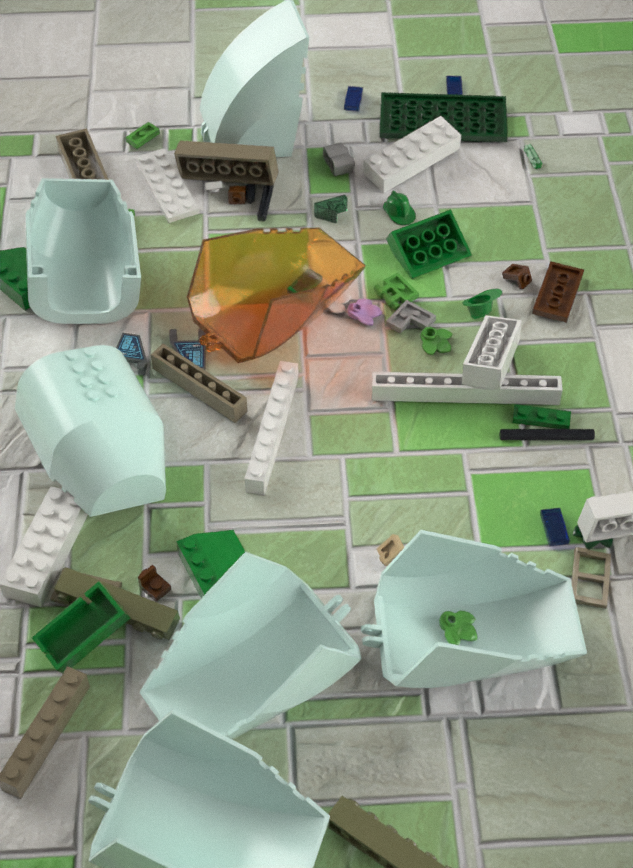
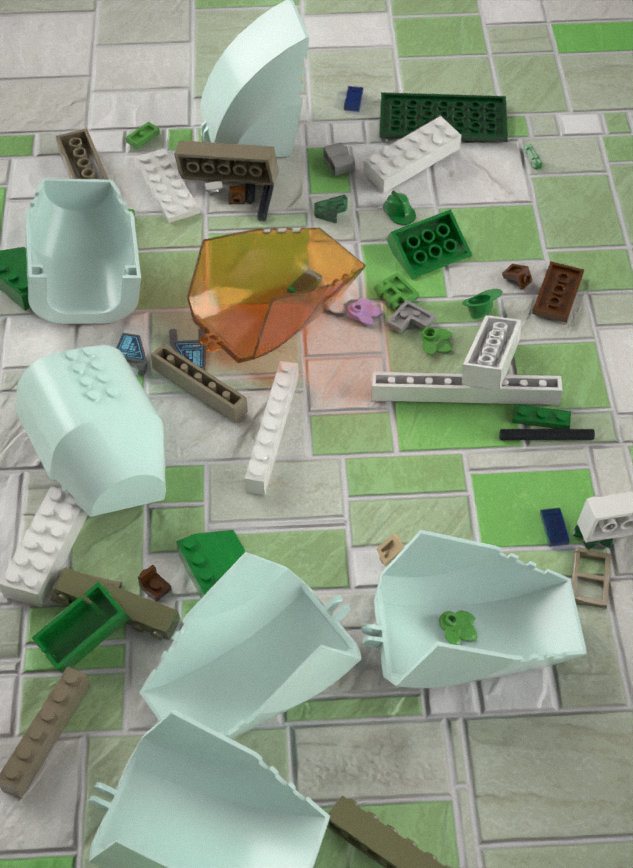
(454, 85): clear blue tile -> none

